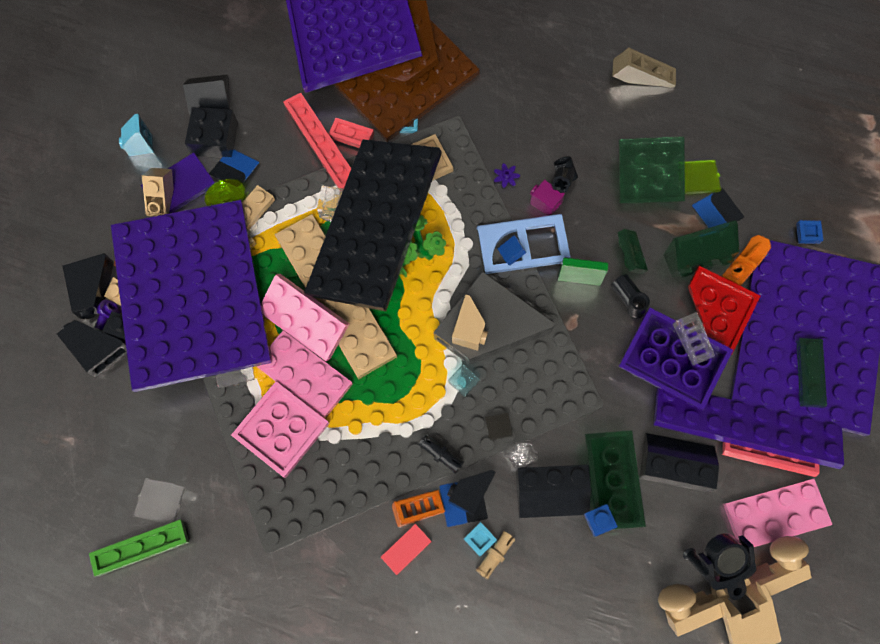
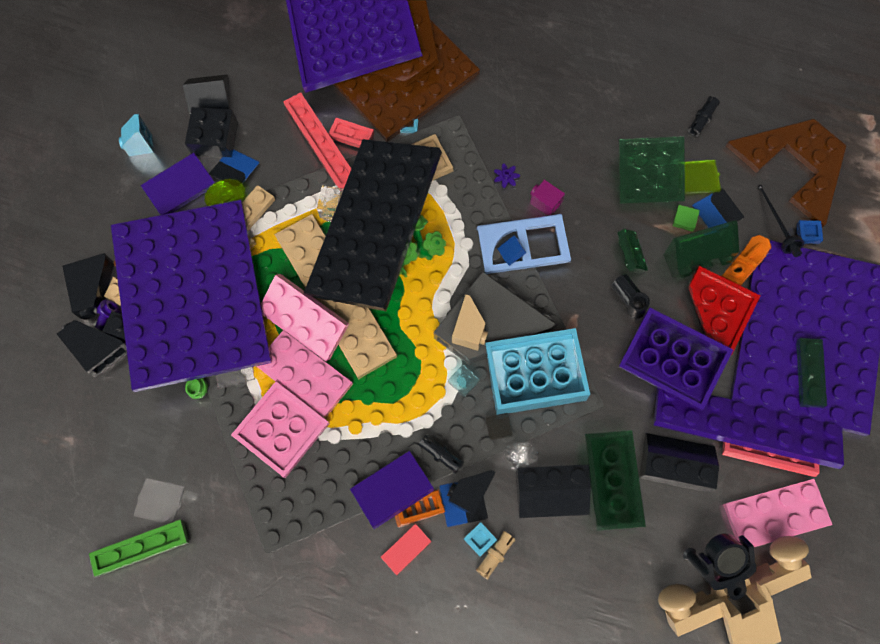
(157, 191): tan slope -> none
(196, 388): none -> bright green plate
(392, 490): none -> dark purple tile
(537, 371): none -> medium azure slope
(564, 174): black piece -> none
(582, 271): tile -> none
(600, 520): blue plate -> none
(643, 70): dark tan slope -> none
(686, 218): none -> bright green tile
(698, 327): clear slope -> none
(703, 116): none -> black pin
(791, 244): none -> black sword
(811, 146): none -> reddish brown wing

